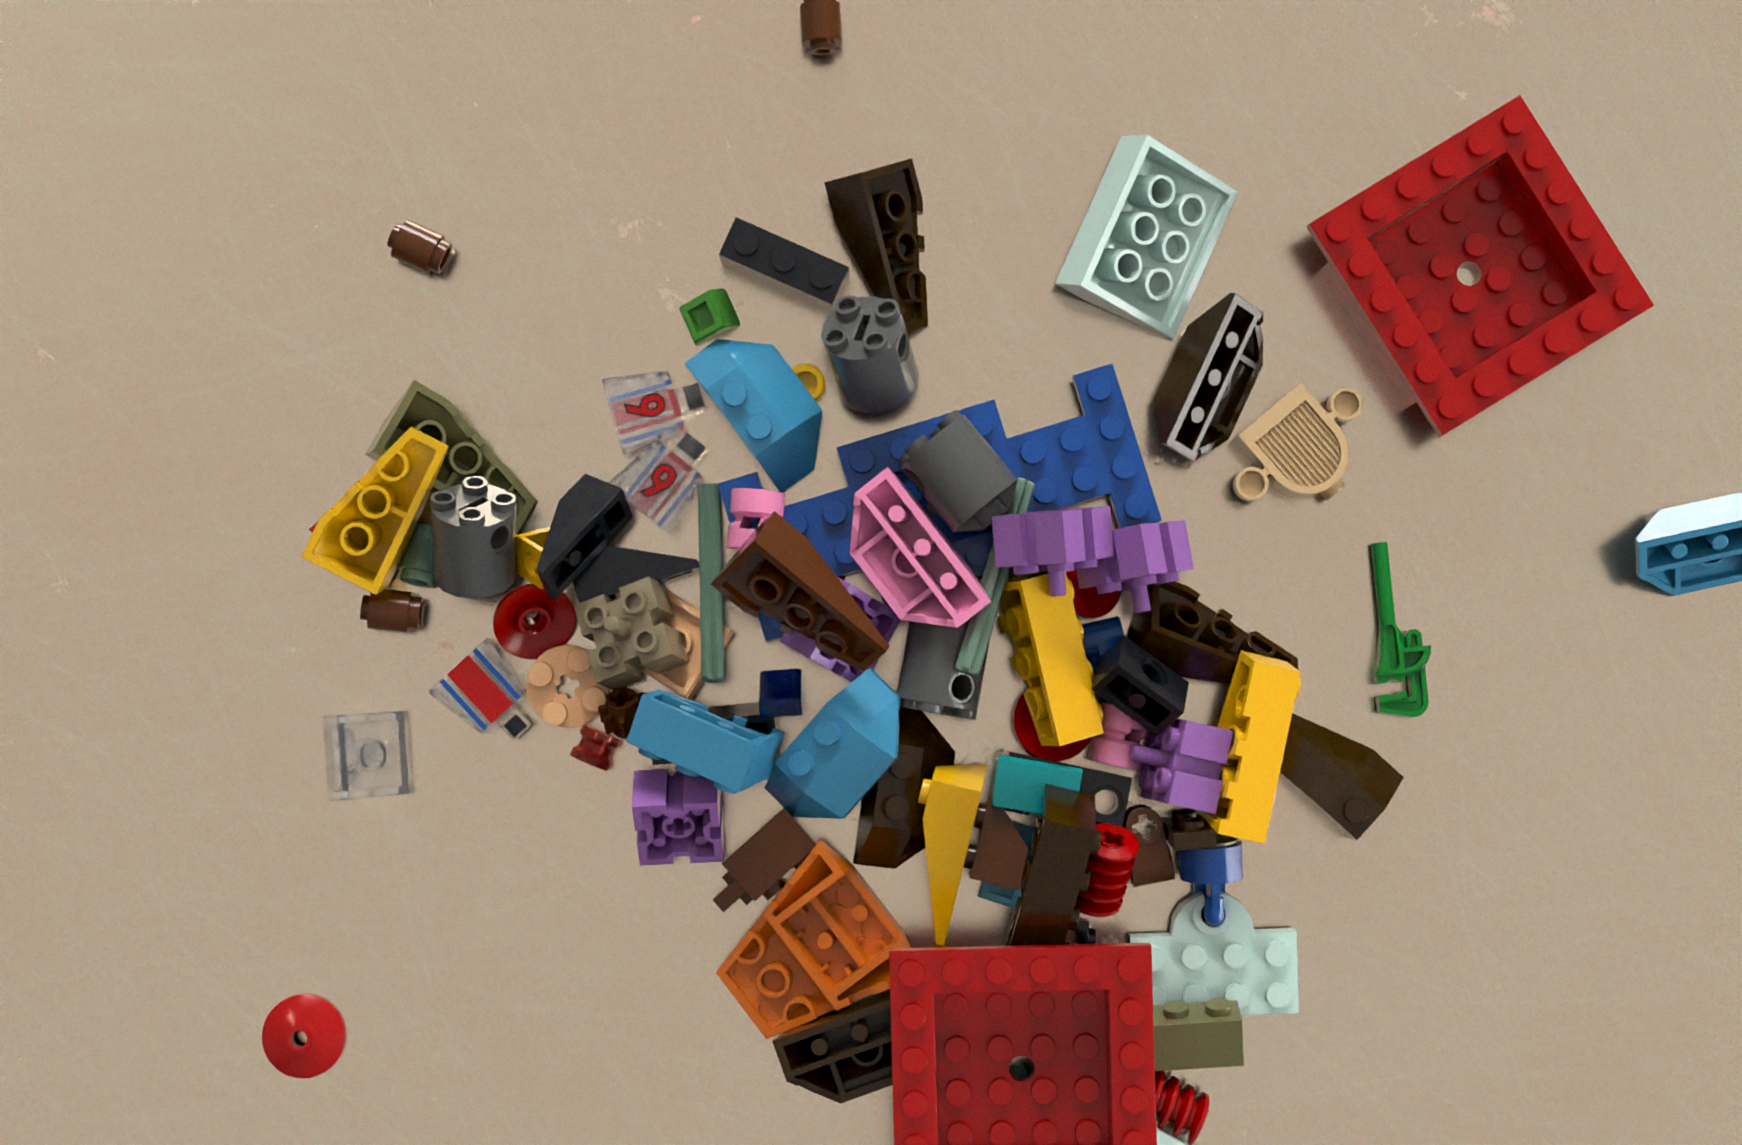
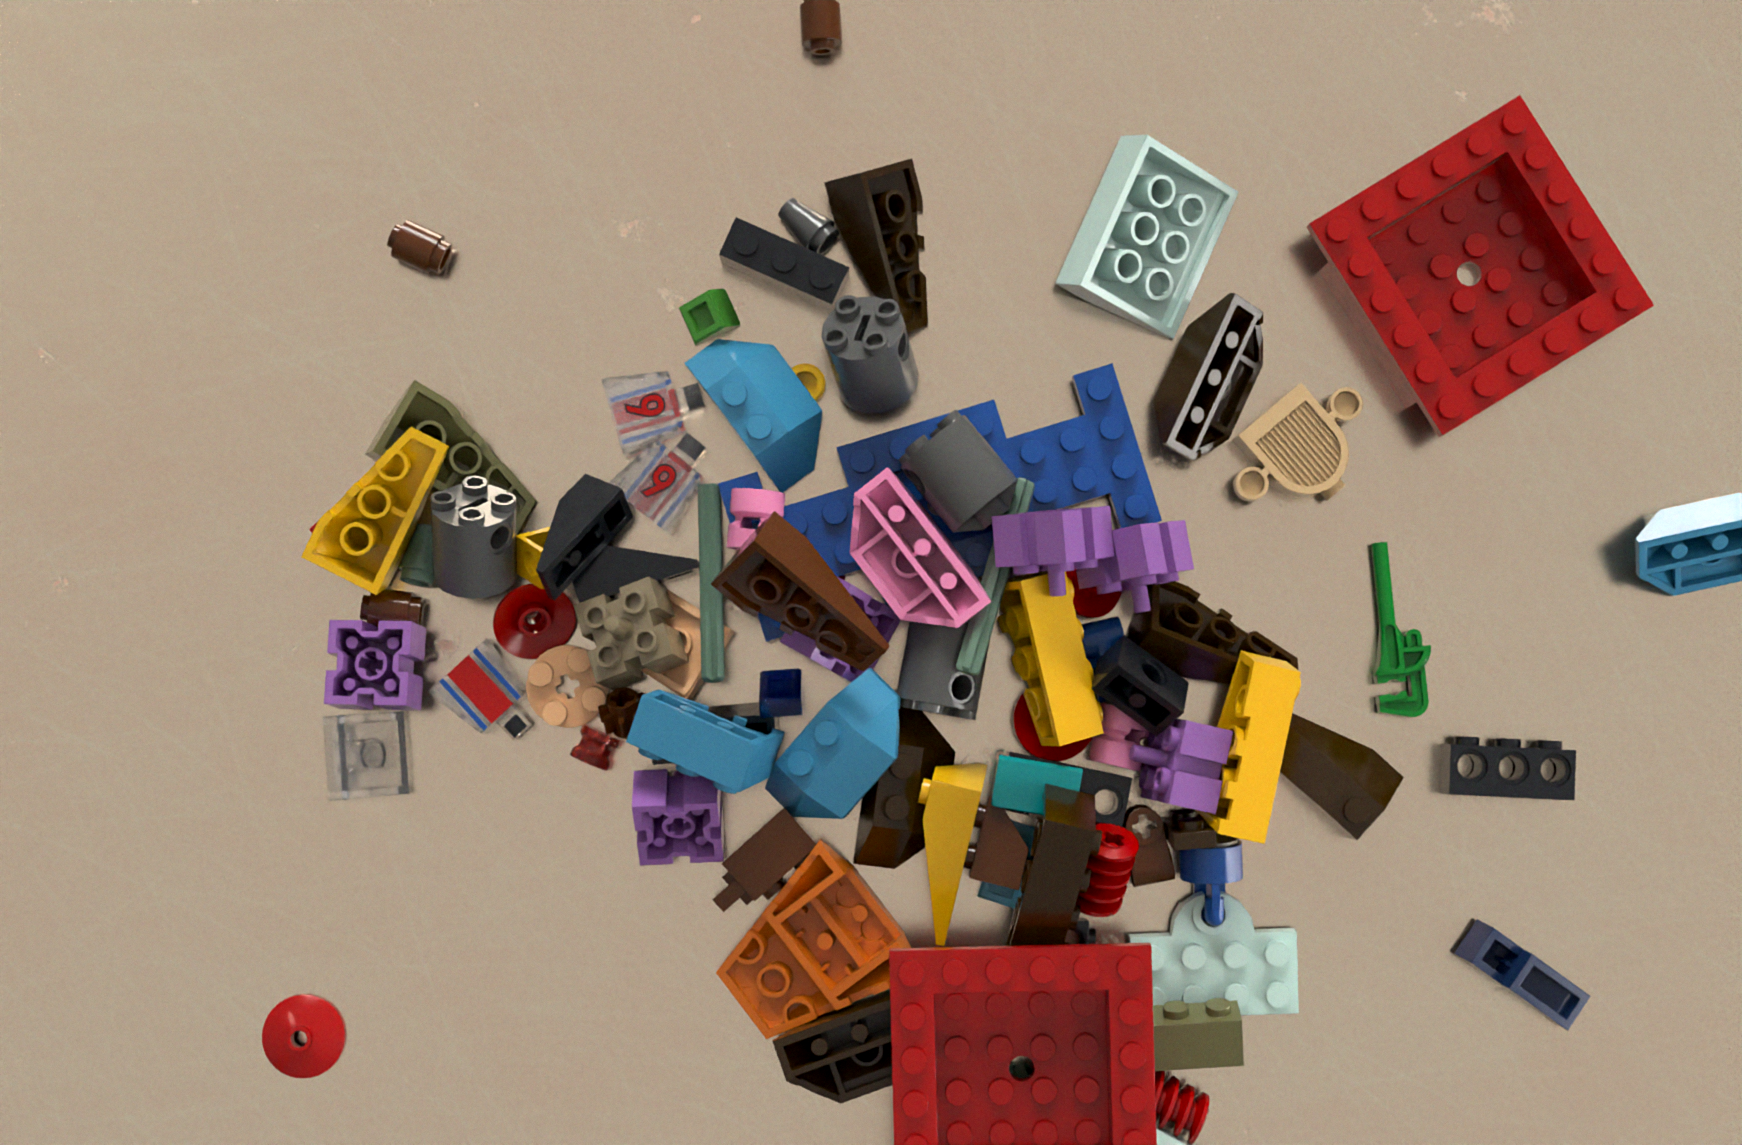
(375, 665): none -> medium lavender brick
(808, 226): none -> dark grey cone
(1522, 974): none -> dark blue slope
(1527, 778): none -> black brick

